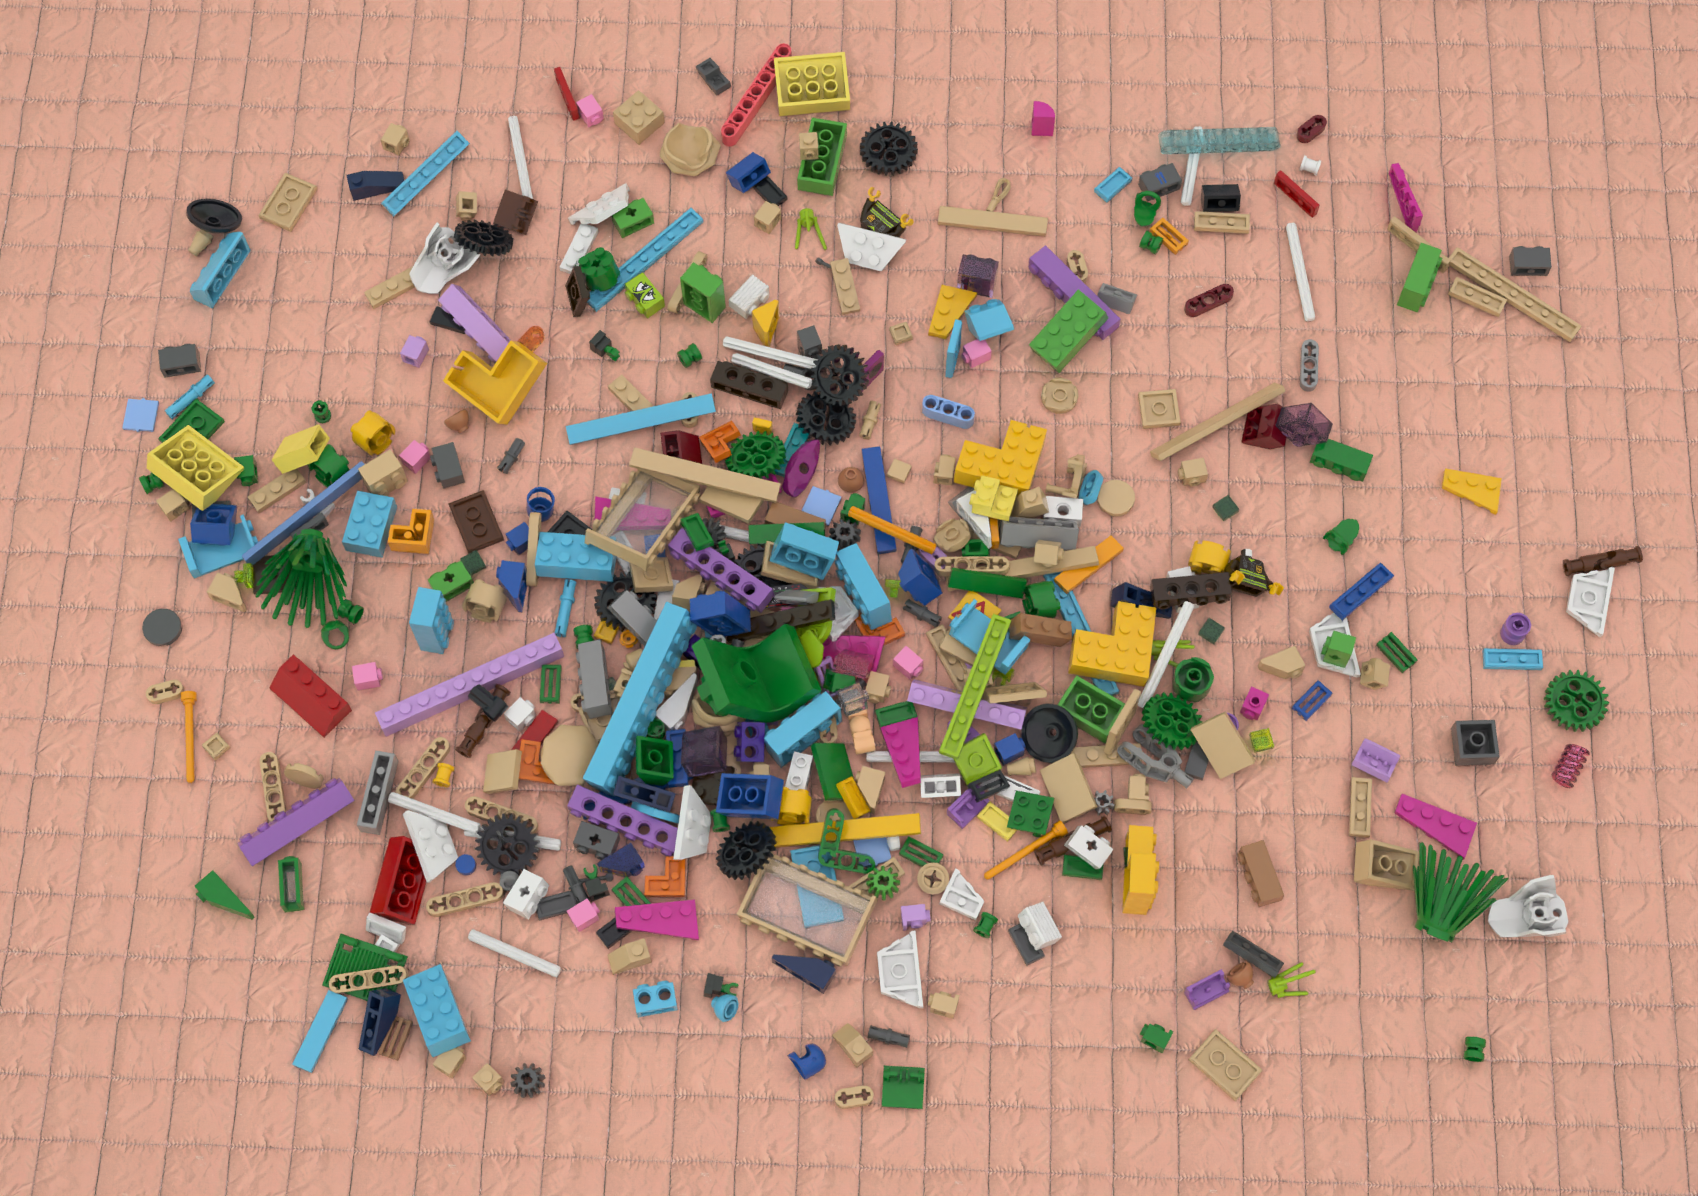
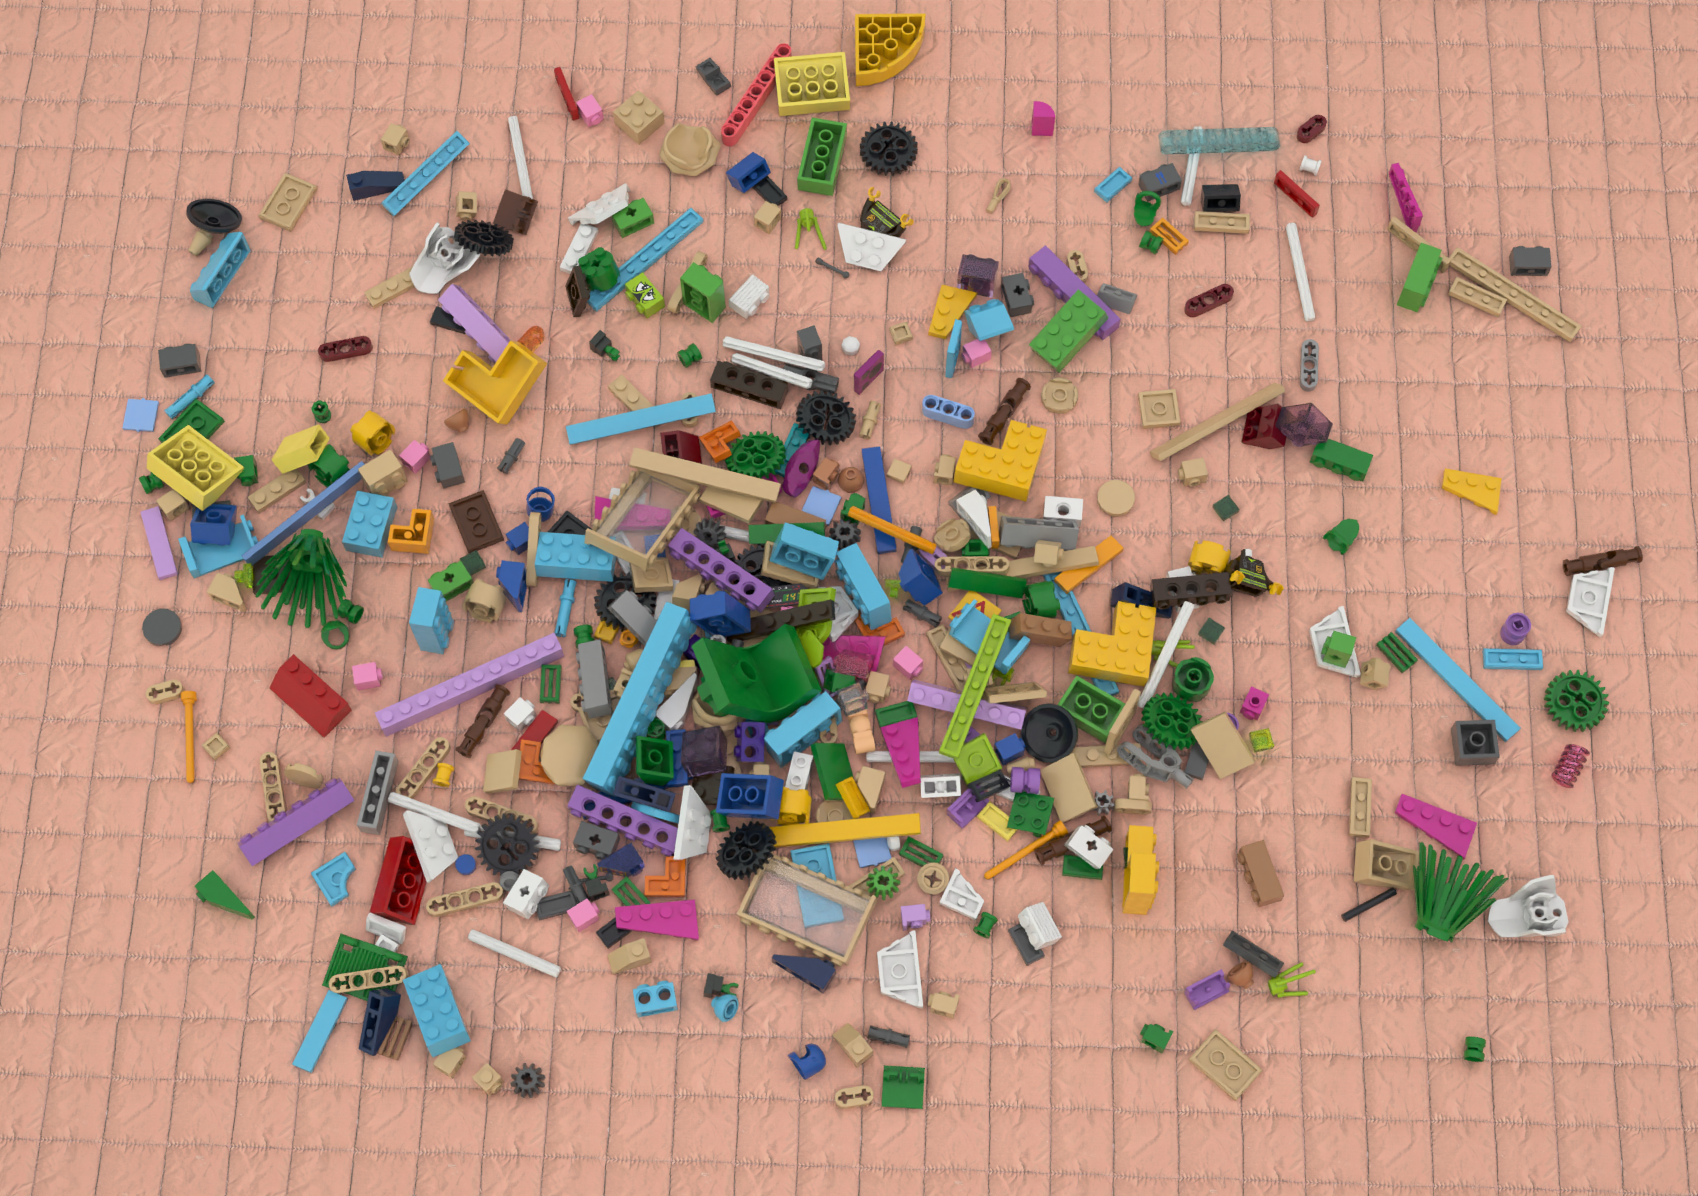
(159, 543): none -> lavender tile
(290, 884): green window -> none
(318, 523): dark grey tile -> none
(333, 878): none -> medium azure tile
(351, 353): none -> dark red beam
(414, 351): lavender brick -> none
(491, 705): black piece -> none
(697, 532): green tile -> none
(762, 425): yellow tile -> none
(765, 321): yellow slope -> none
(797, 597): light grey slope -> none
(808, 146): tan brick -> none
(826, 473): none -> nougat brick
(833, 847): green beam -> none
(845, 286): tan plate -> none
(850, 346): none -> white tile
(852, 365): black gear -> none
(886, 44): none -> yellow brick
(992, 221): tan tile -> none
(993, 499): light yellow plate -> none
(998, 420): none -> reddish brown piece
(1016, 294): none -> dark grey brick
(1025, 780): none -> medium lavender wheel
(1030, 504): tan slope -> none
(1077, 467): tan piece -> none
(1091, 487): medium azure plate -> none
(1283, 664): tan slope -> none
(1302, 711): blue tile -> none
(1361, 591): blue tile -> none
(1369, 904): none -> black bar
(1375, 760): lavender bracket -> none
(1457, 678): none -> medium azure tile

